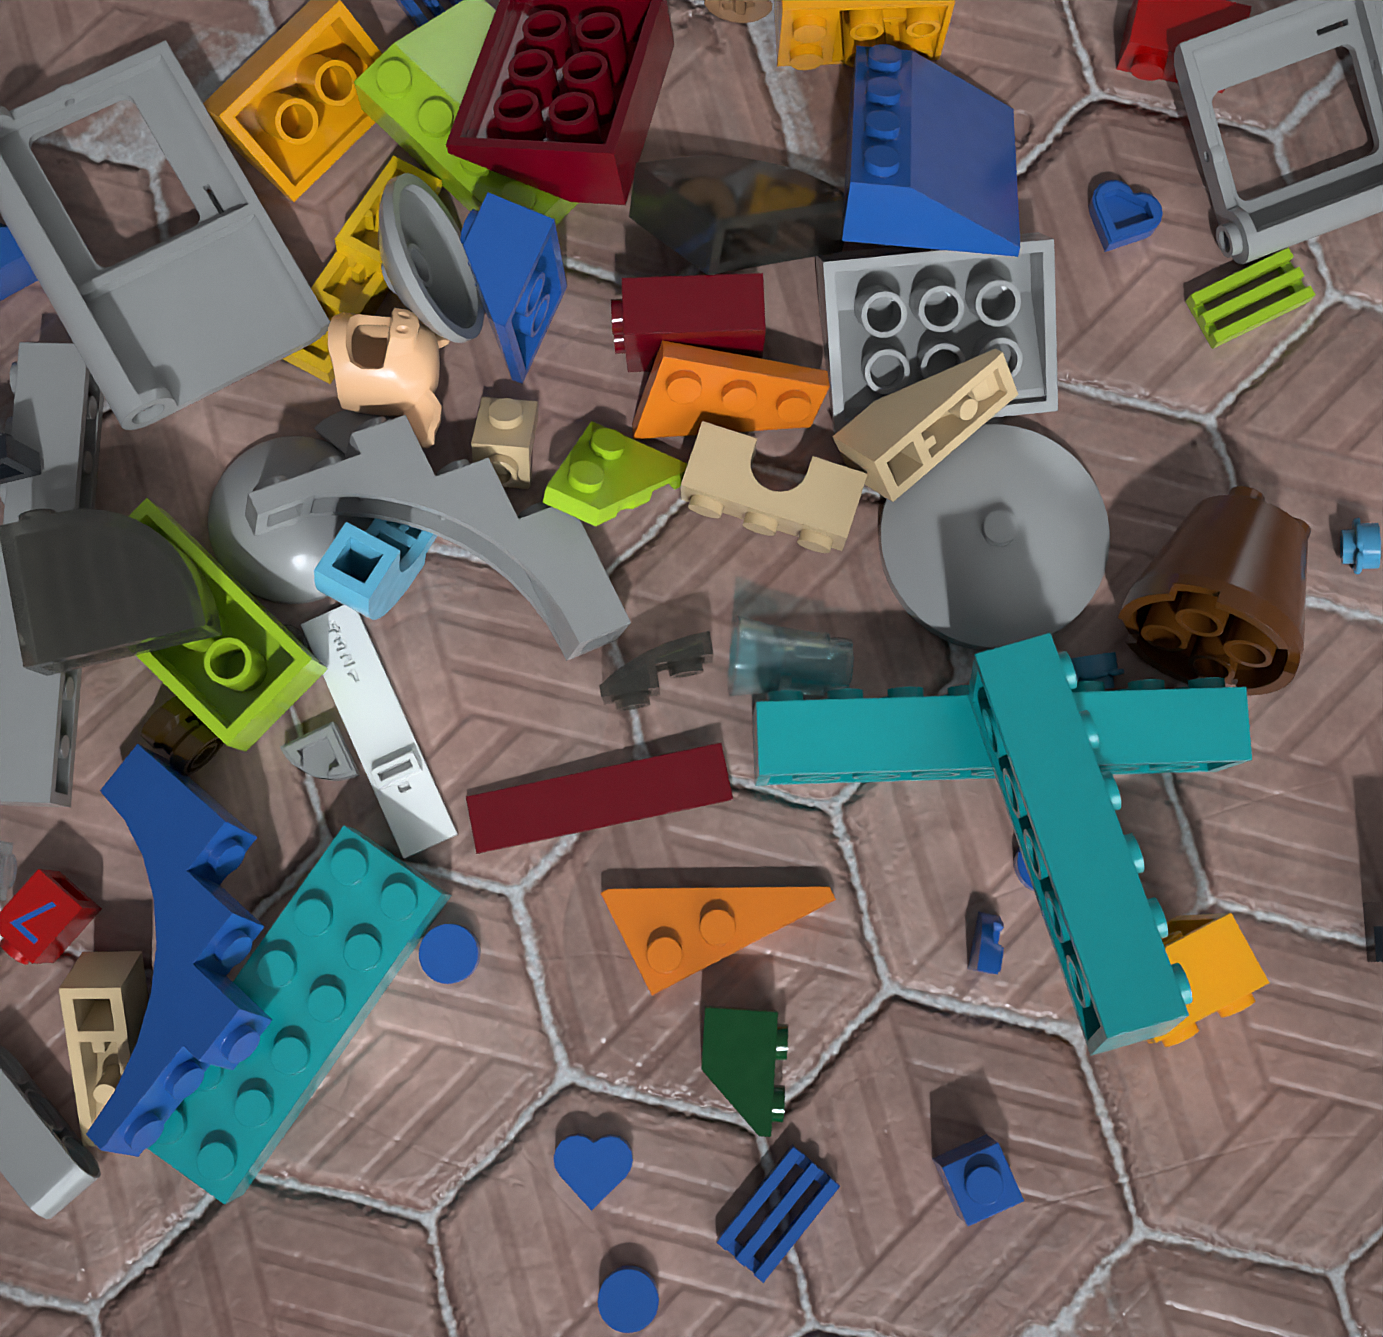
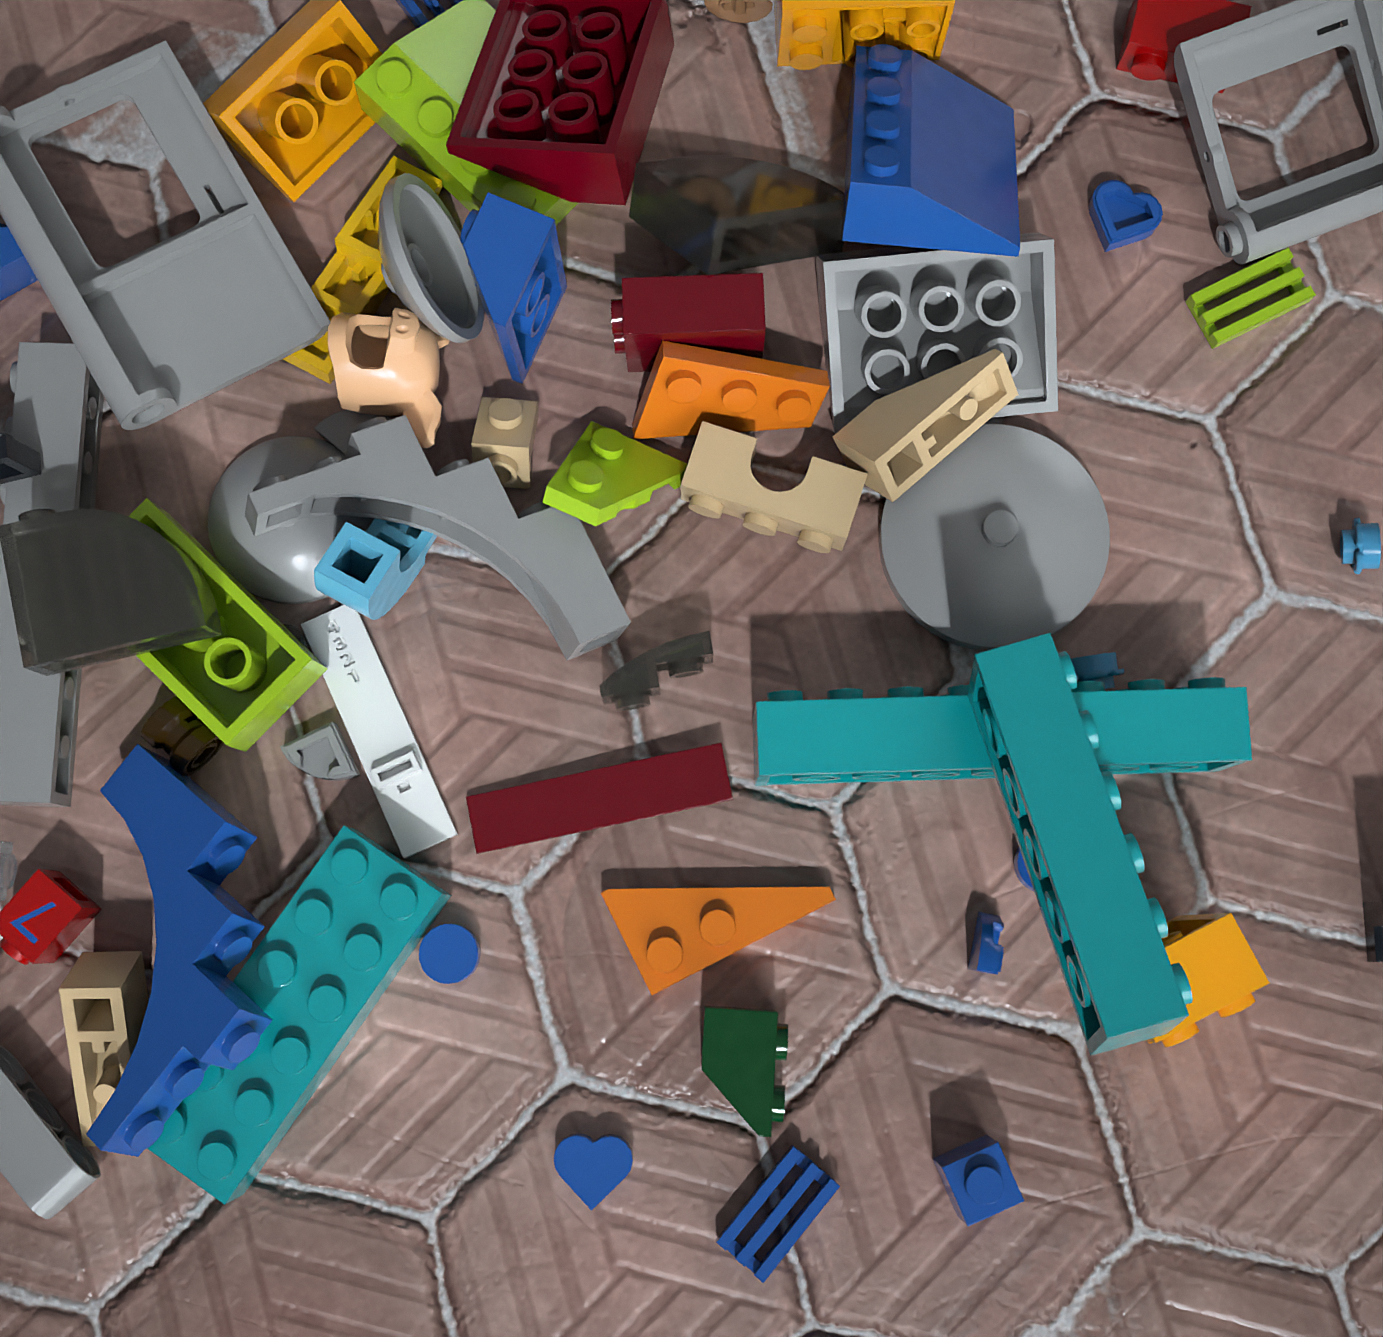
(628, 1299): blue tile -> none
(785, 658): clear light blue plant -> none
(1225, 595): reddish brown cone -> none

